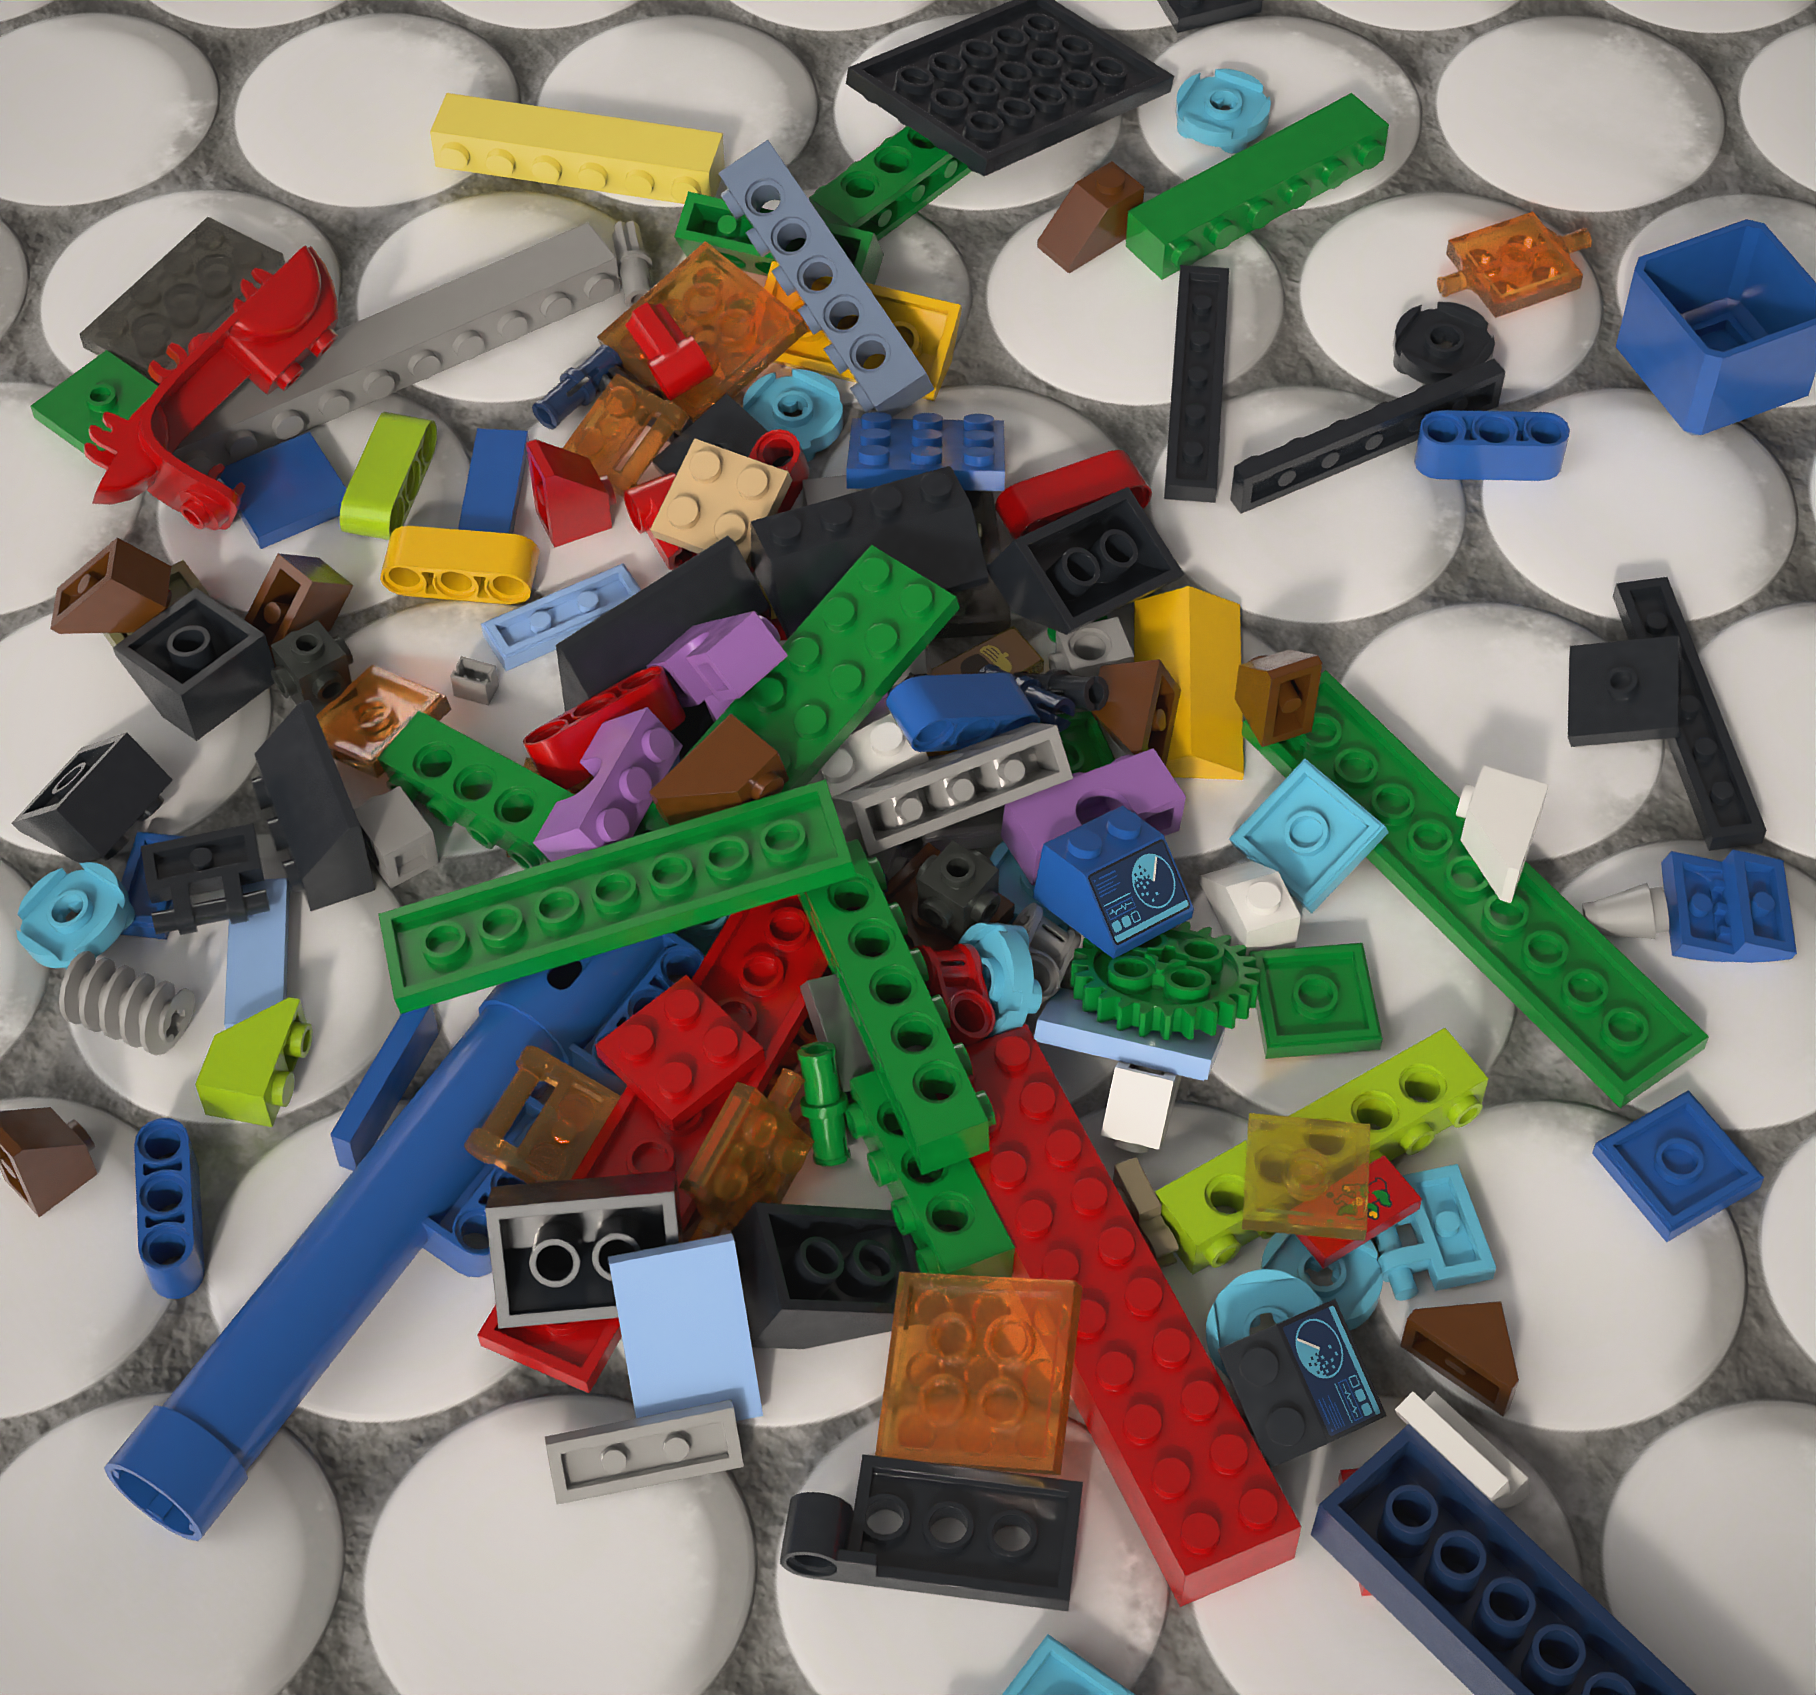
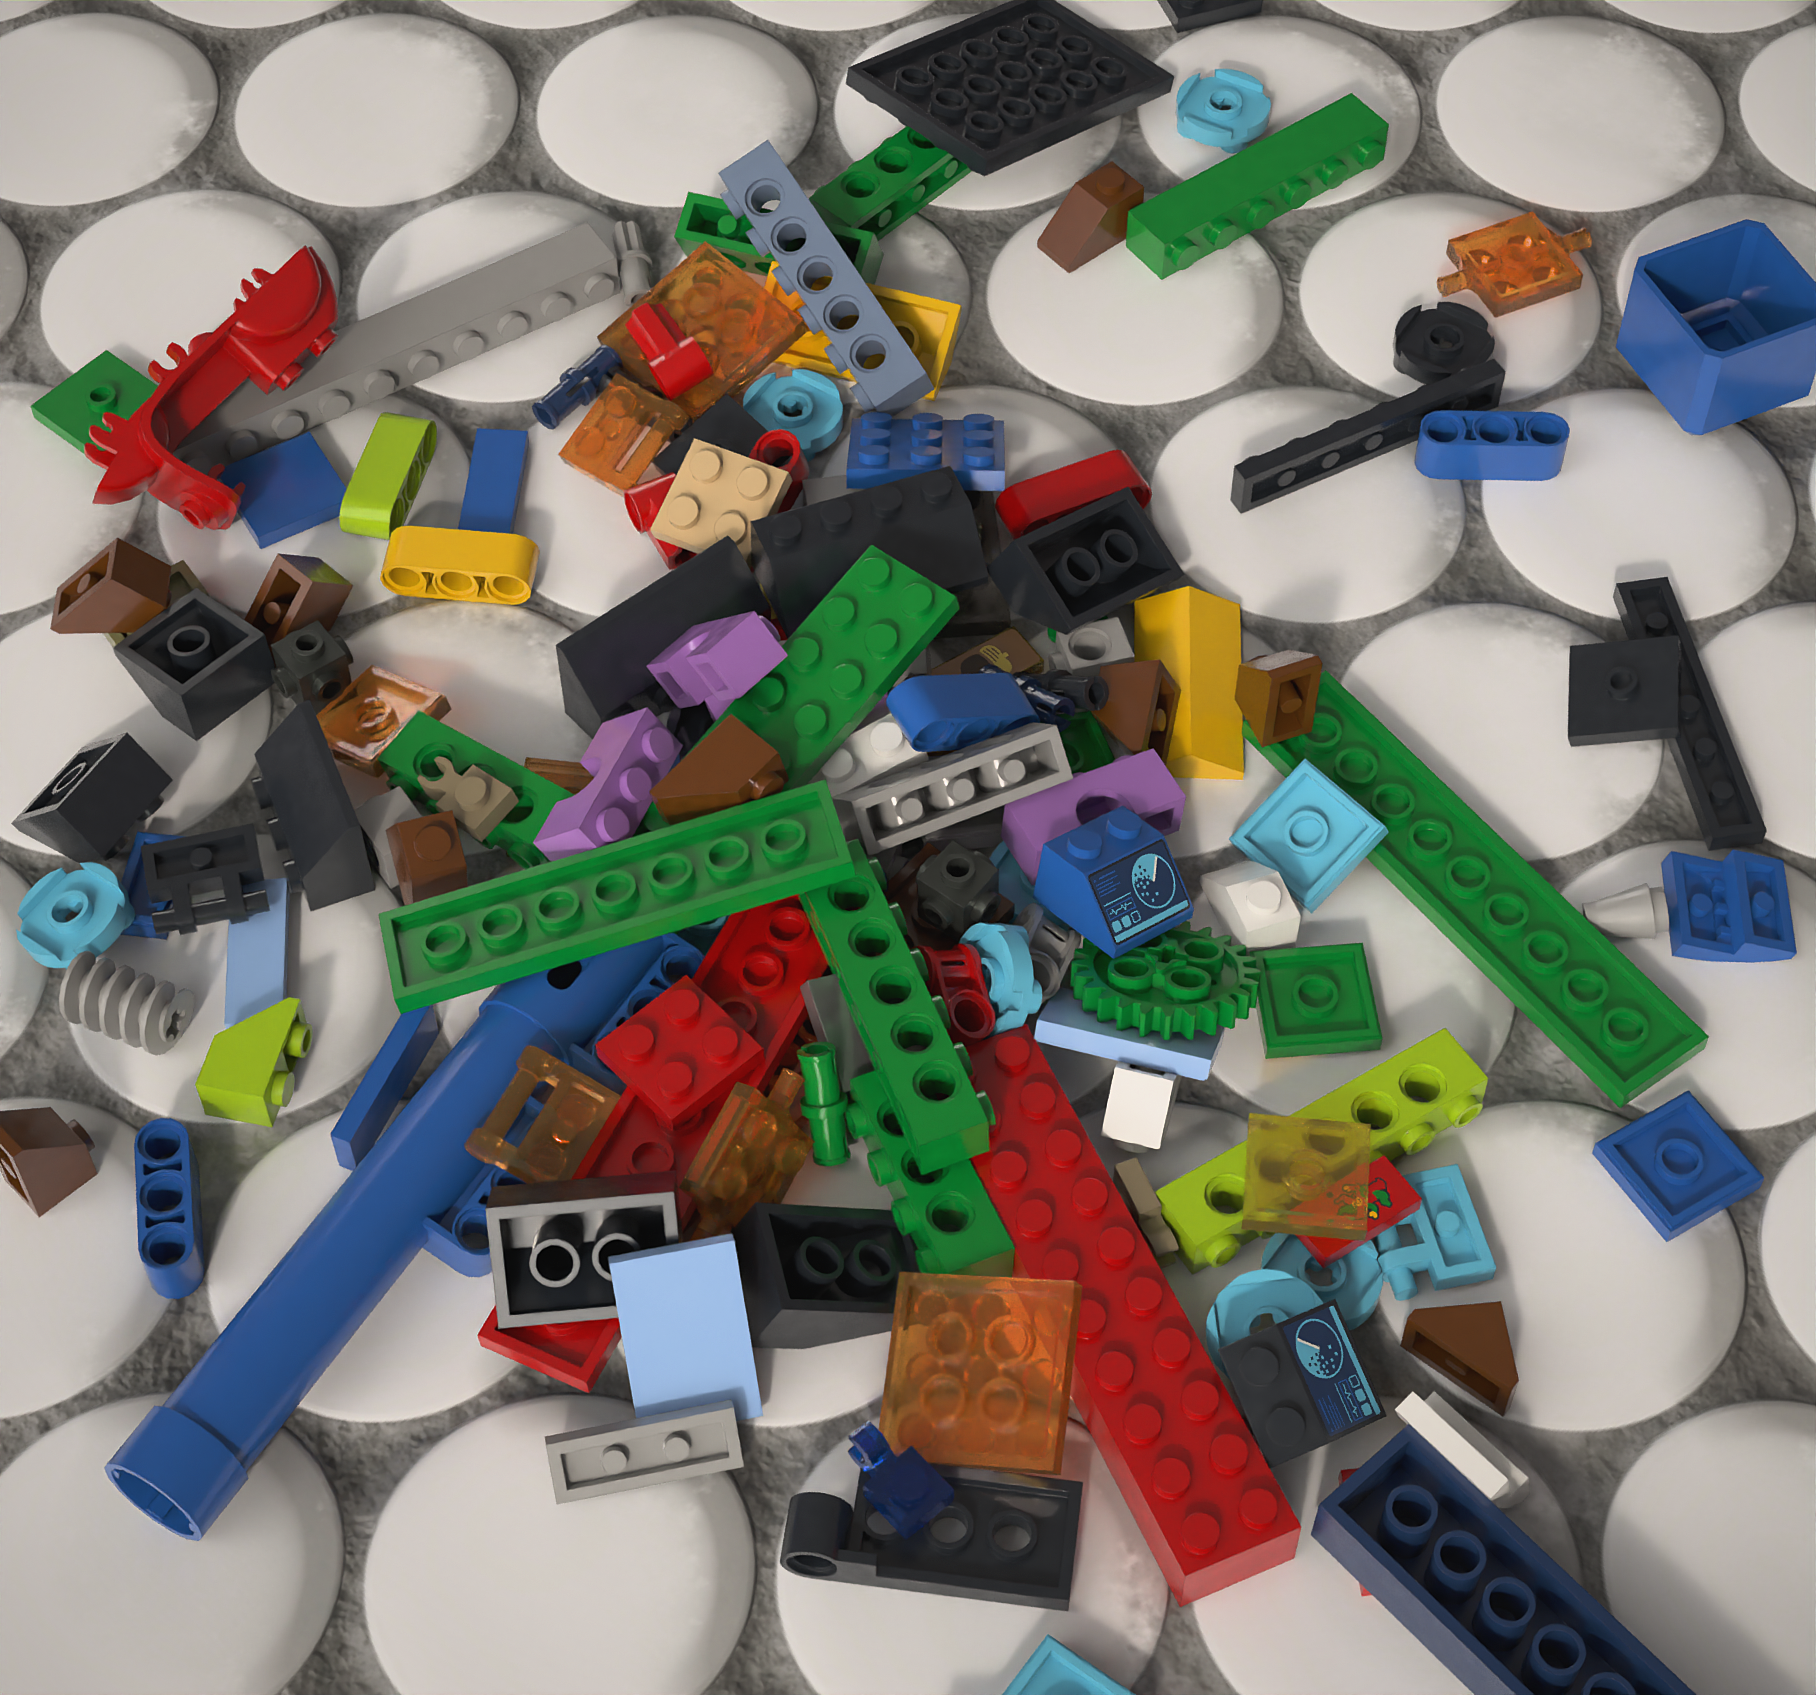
(180, 296): clear smoke plate -> none
(427, 856): none -> reddish brown slope
(474, 680): light grey piece -> none
(475, 798): none -> dark tan plate
(549, 620): light blue tile -> none
(564, 740): red beam -> none
(568, 493): red slope -> none
(576, 149): light yellow brick -> none
(901, 1487): none -> clear blue plate
(1197, 384): black plate -> none
(1501, 825): white slope -> none

